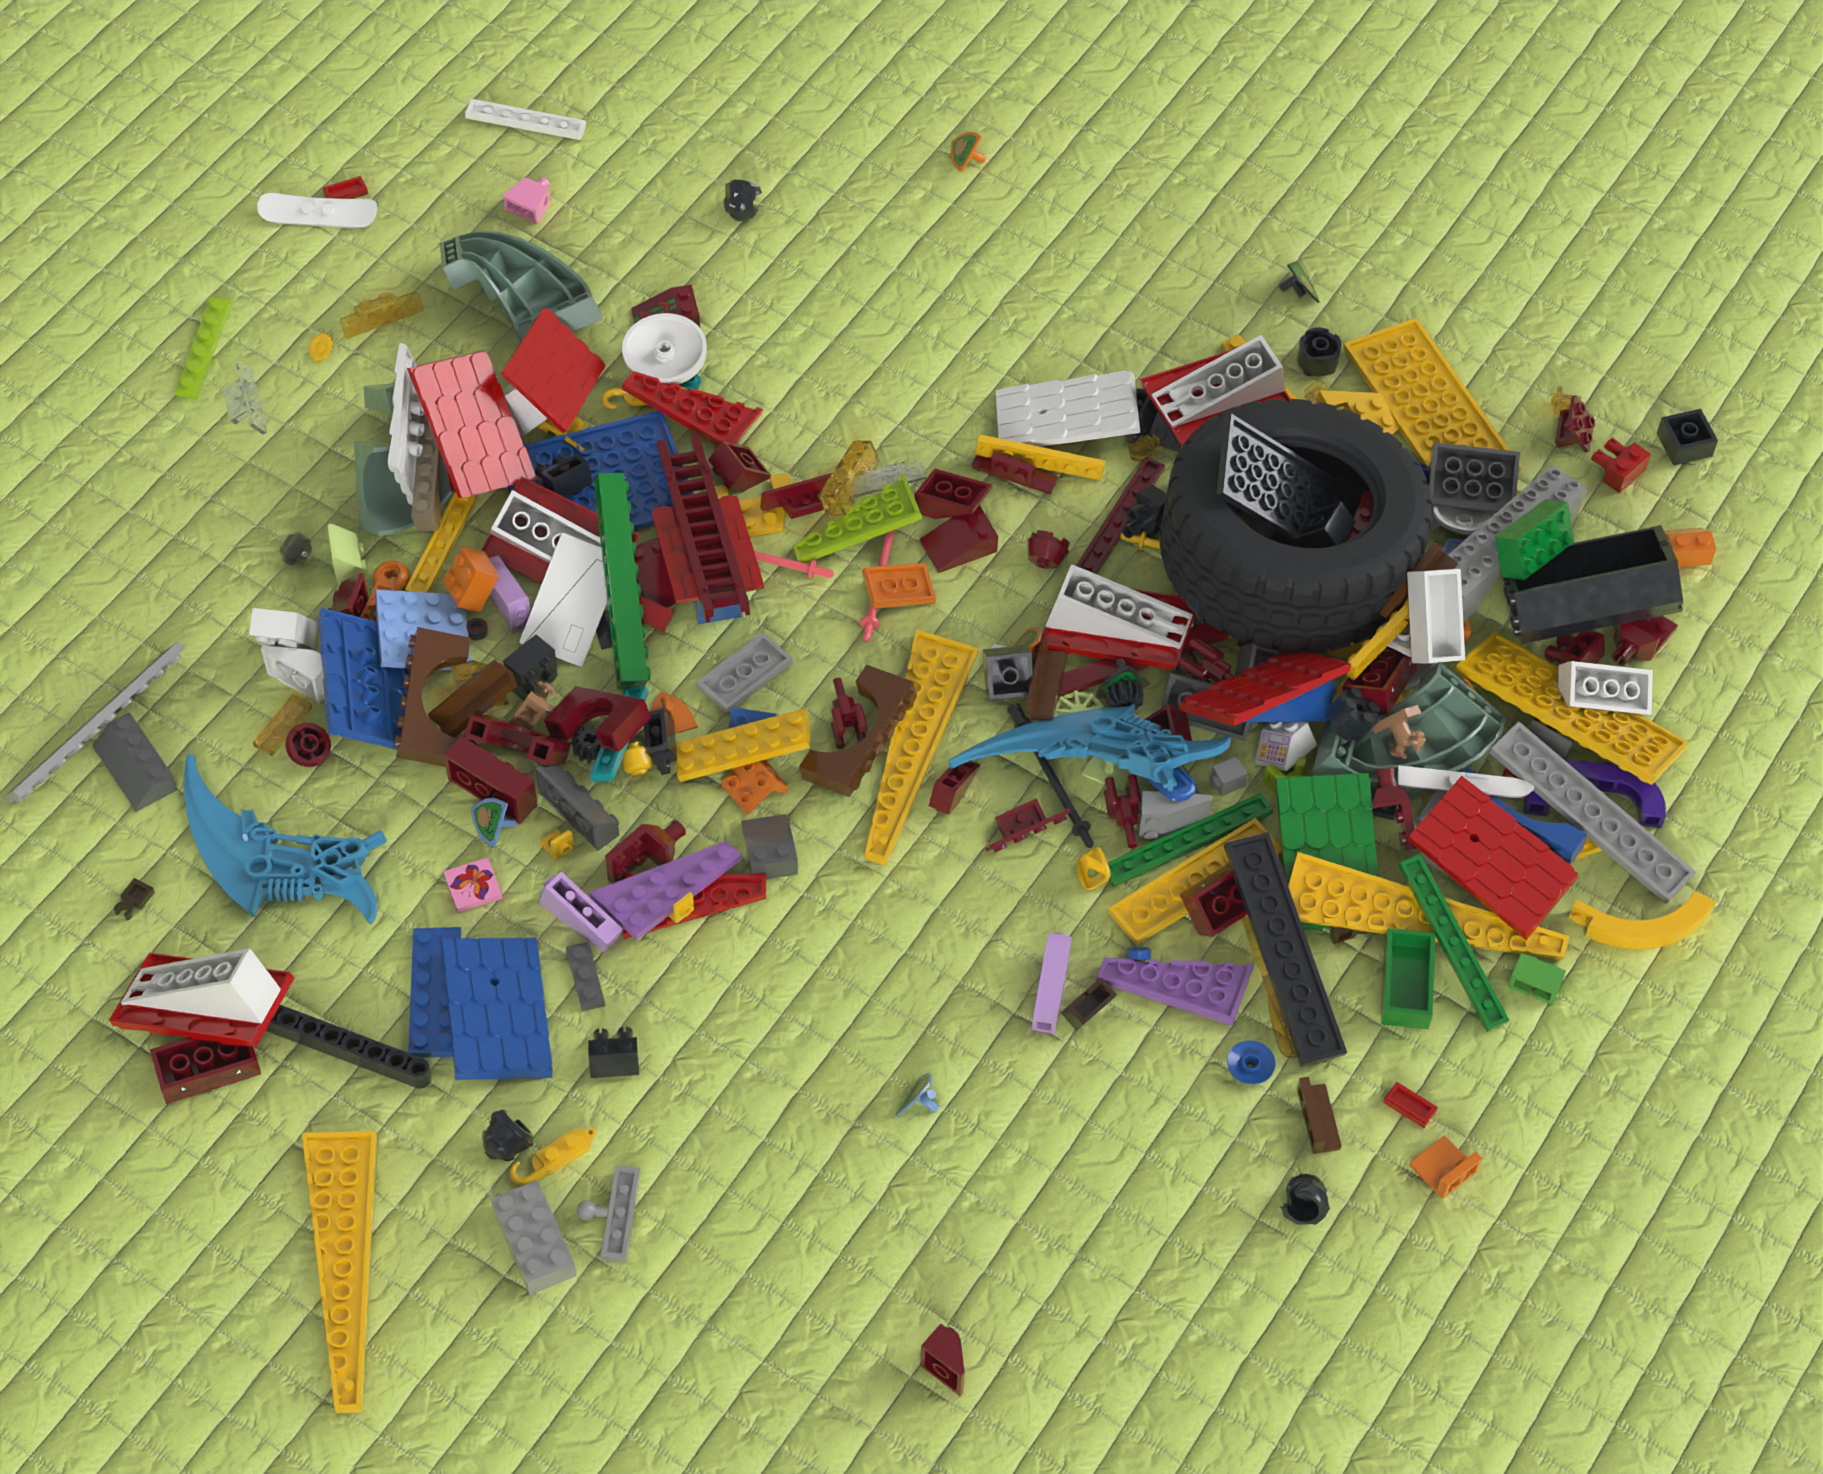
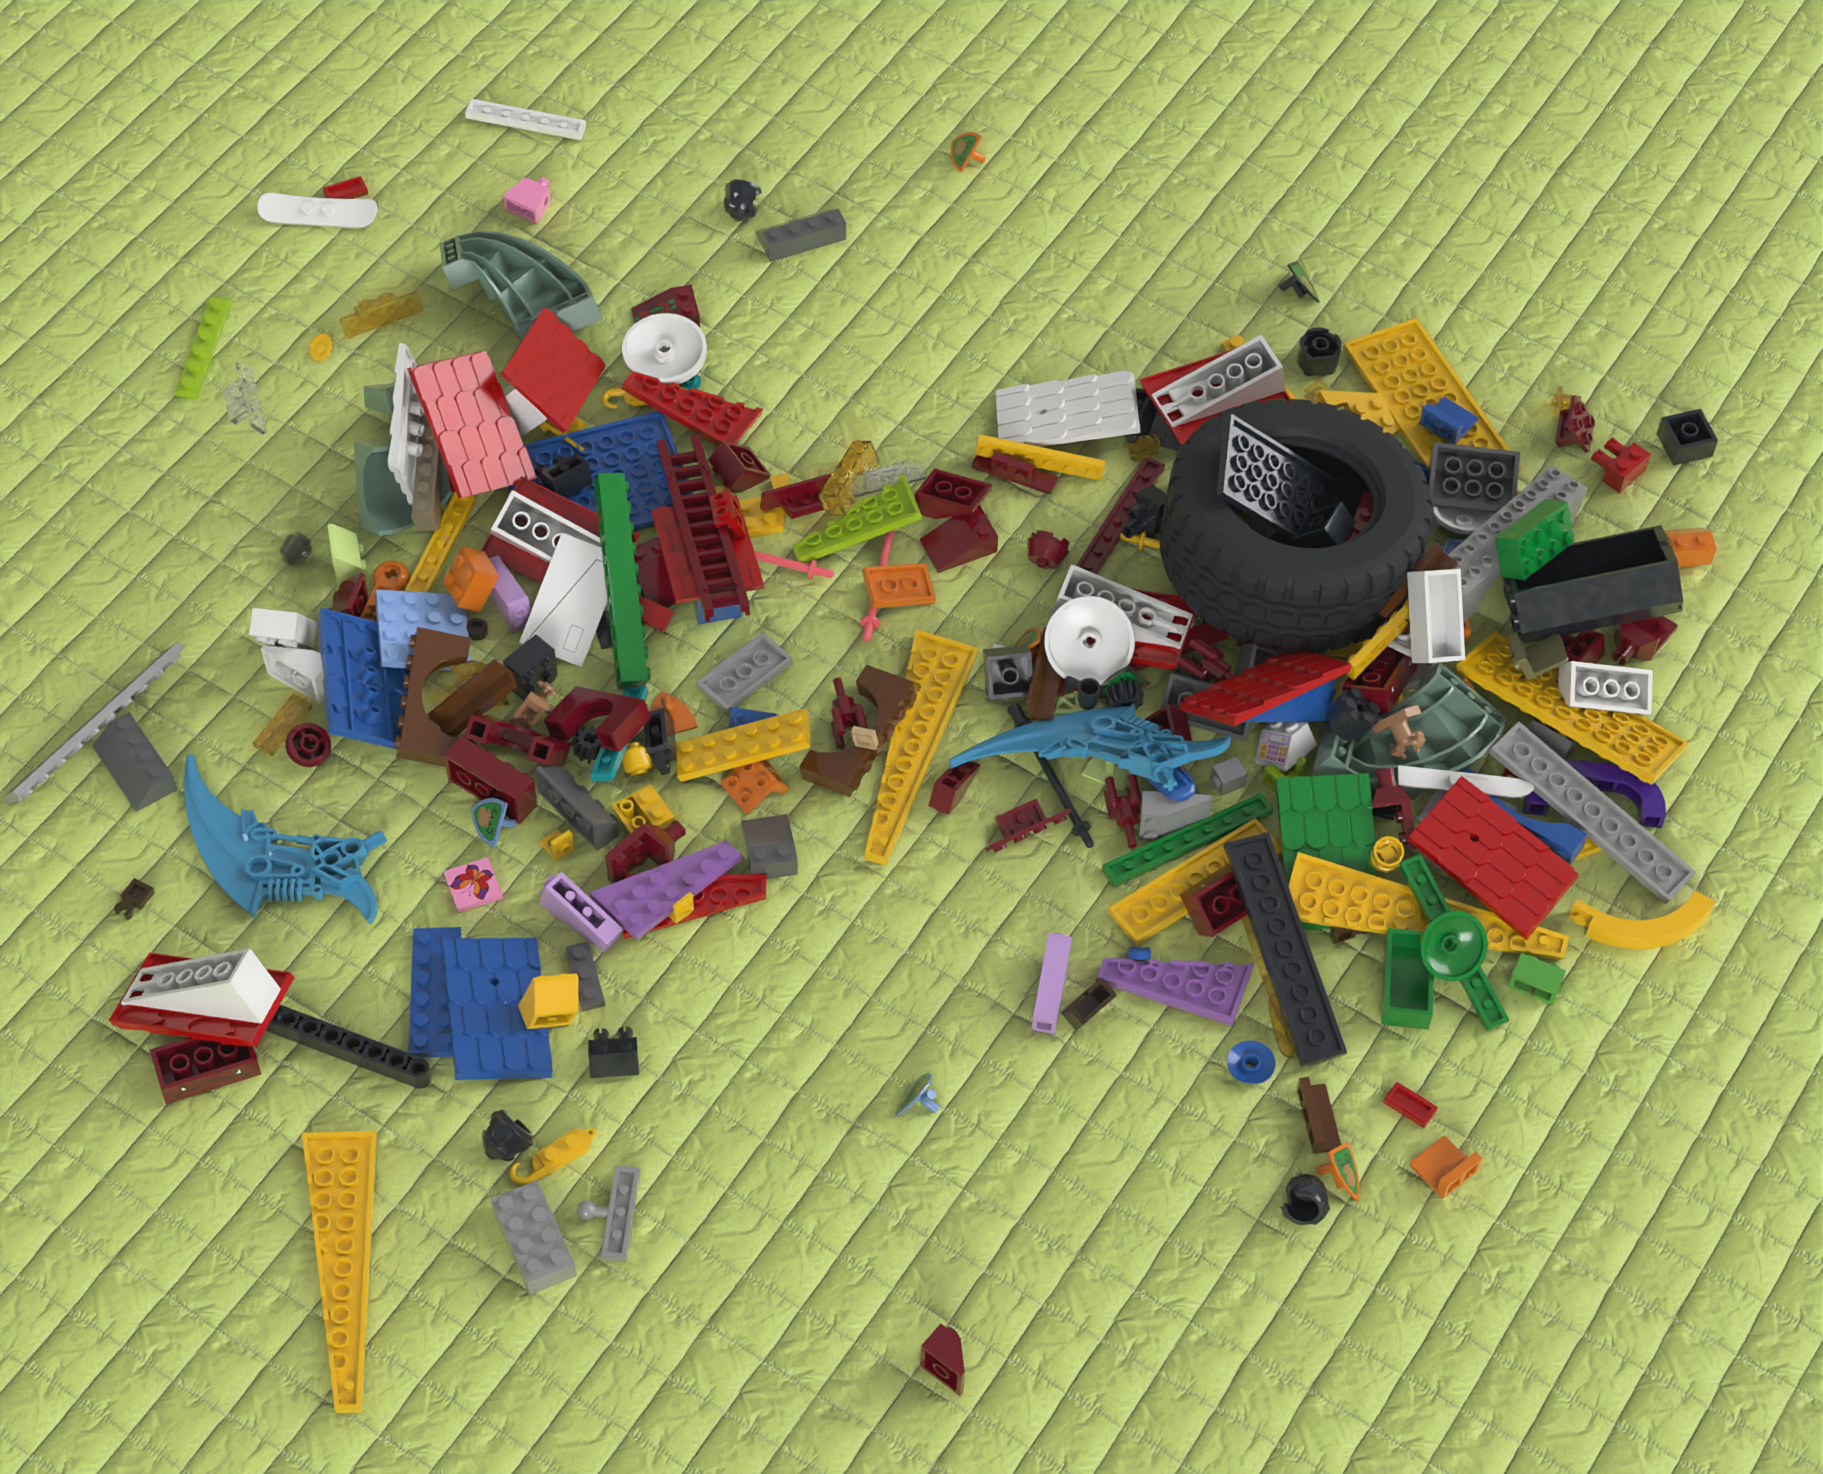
(550, 1001): none -> yellow slope
(643, 808): none -> yellow slope
(727, 512): none -> red bracket
(802, 234): none -> dark grey slope
(864, 737): none -> tan tile
(1068, 634): none -> white dish
(1087, 691): none -> black piece
(1095, 860): yellow piece -> none
(1343, 1169): none -> shield
(1386, 854): none -> yellow wheel
(1447, 420): none -> blue bracket
(1465, 949): none -> green dish
(1538, 657): none -> olive bracket

